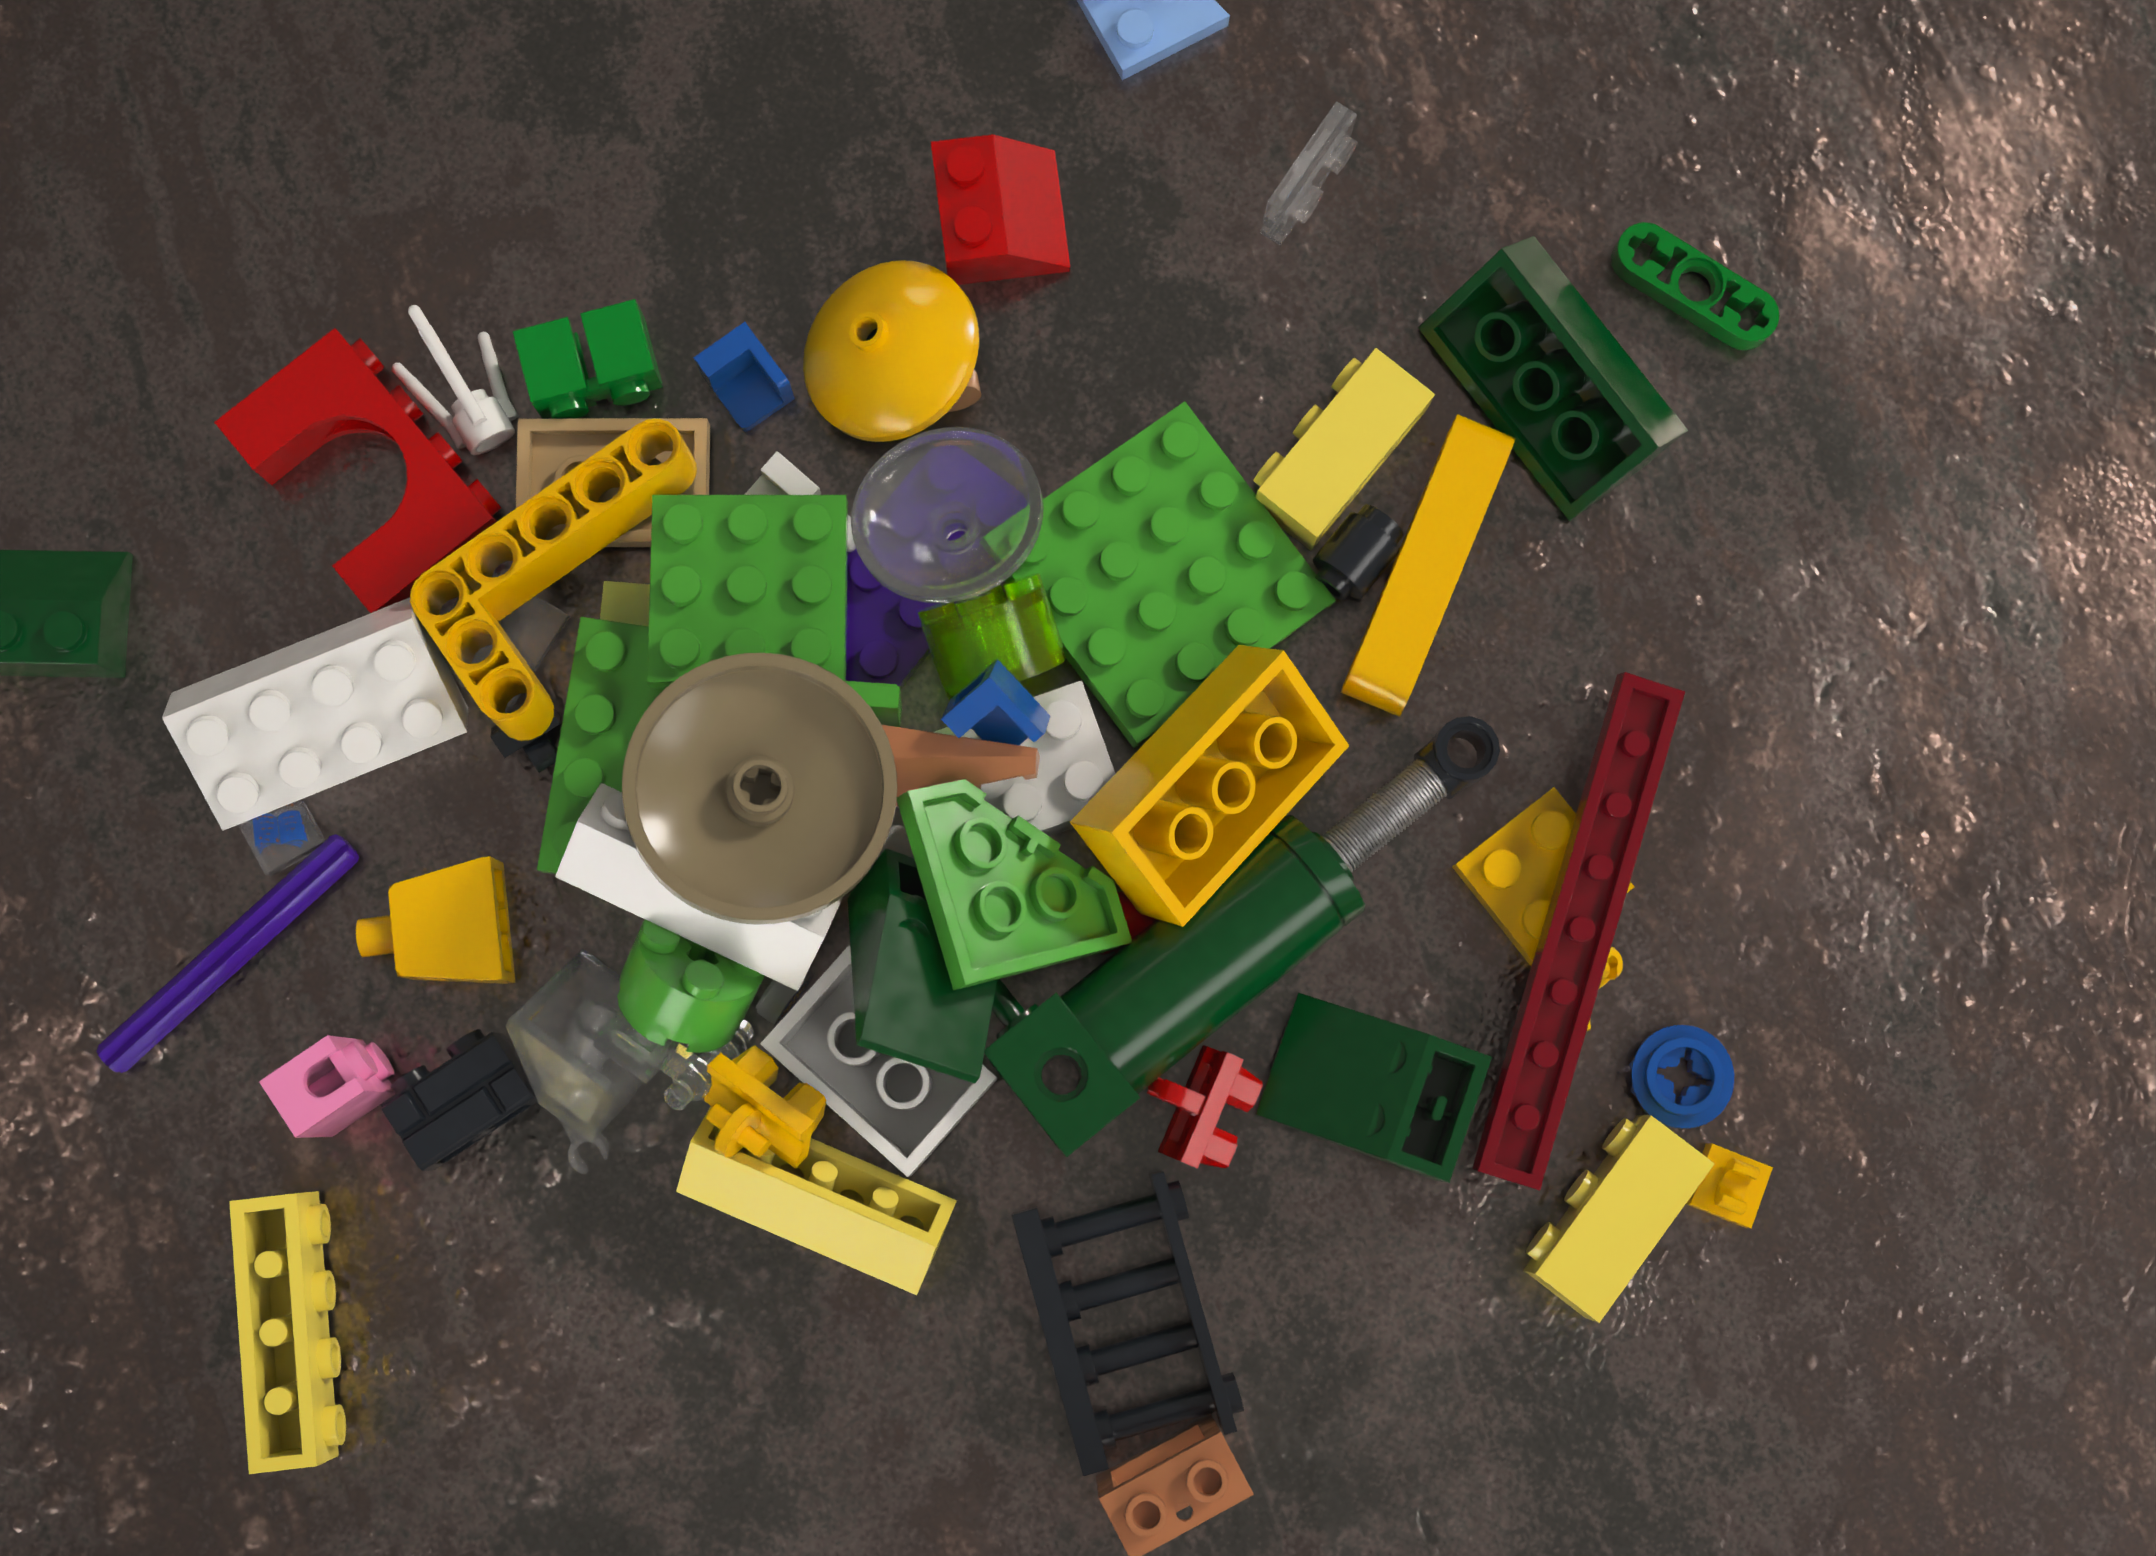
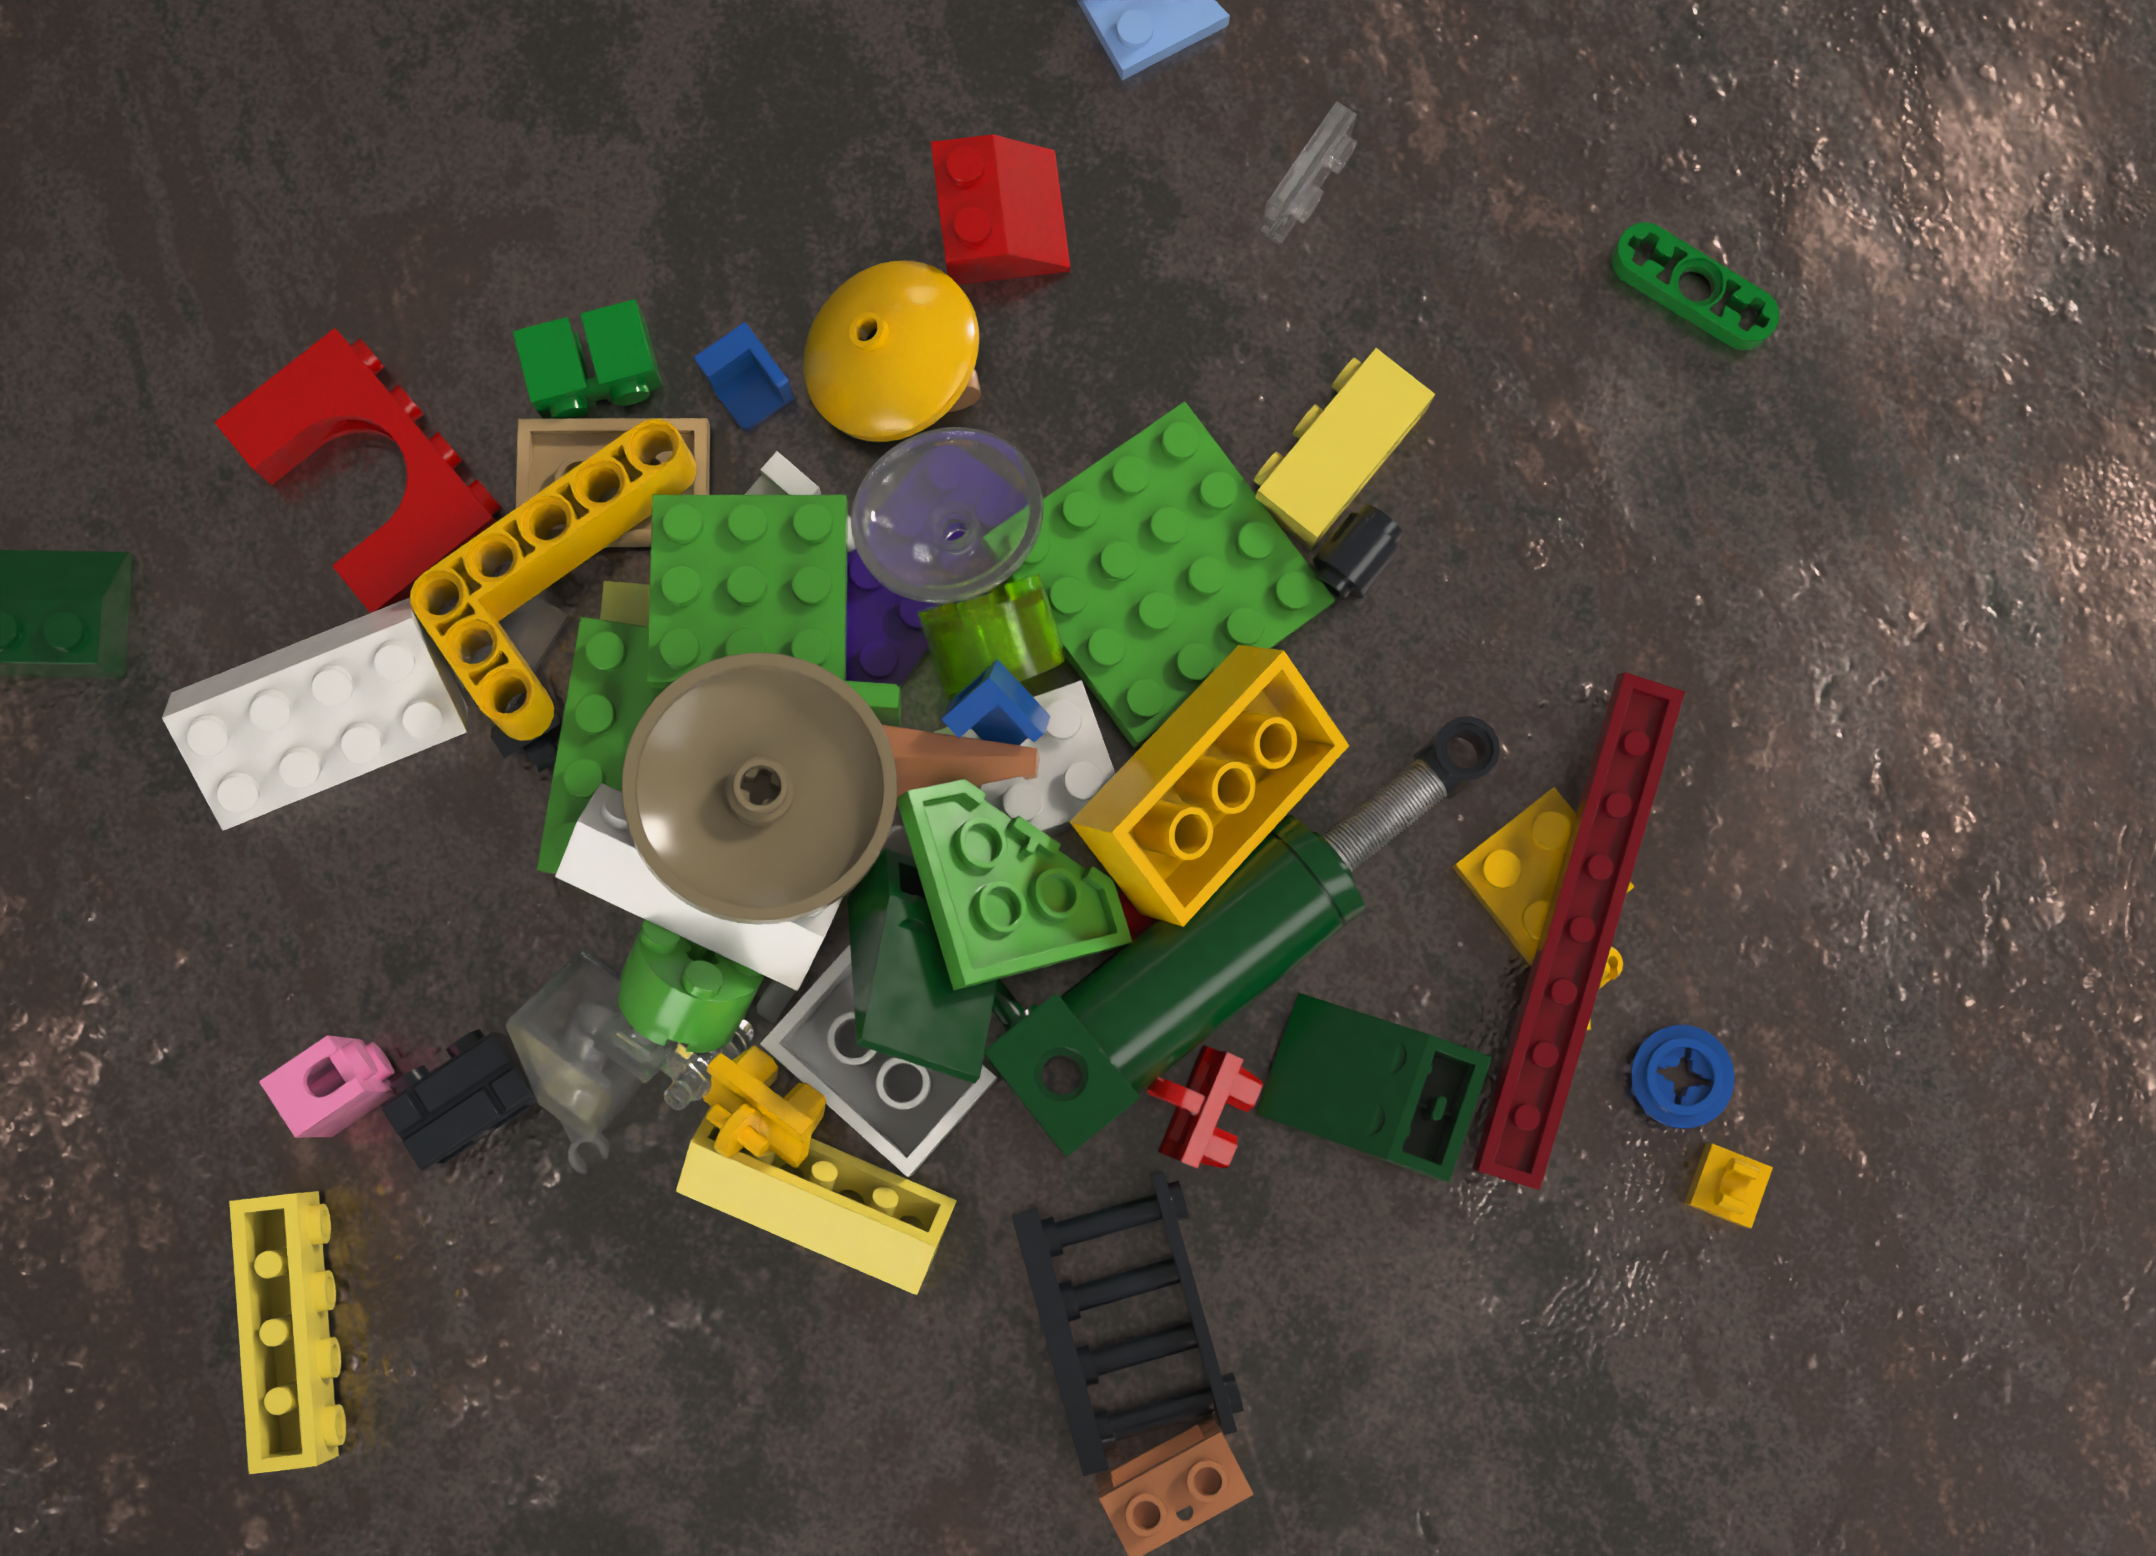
(227, 954): dark purple axle -> none
(282, 836): clear tile -> none
(446, 925): yellow torso -> none
(479, 420): white plant -> none
(1428, 565): yellow beam -> none
(1551, 376): dark green slope -> none
(1616, 1215): light yellow brick -> none

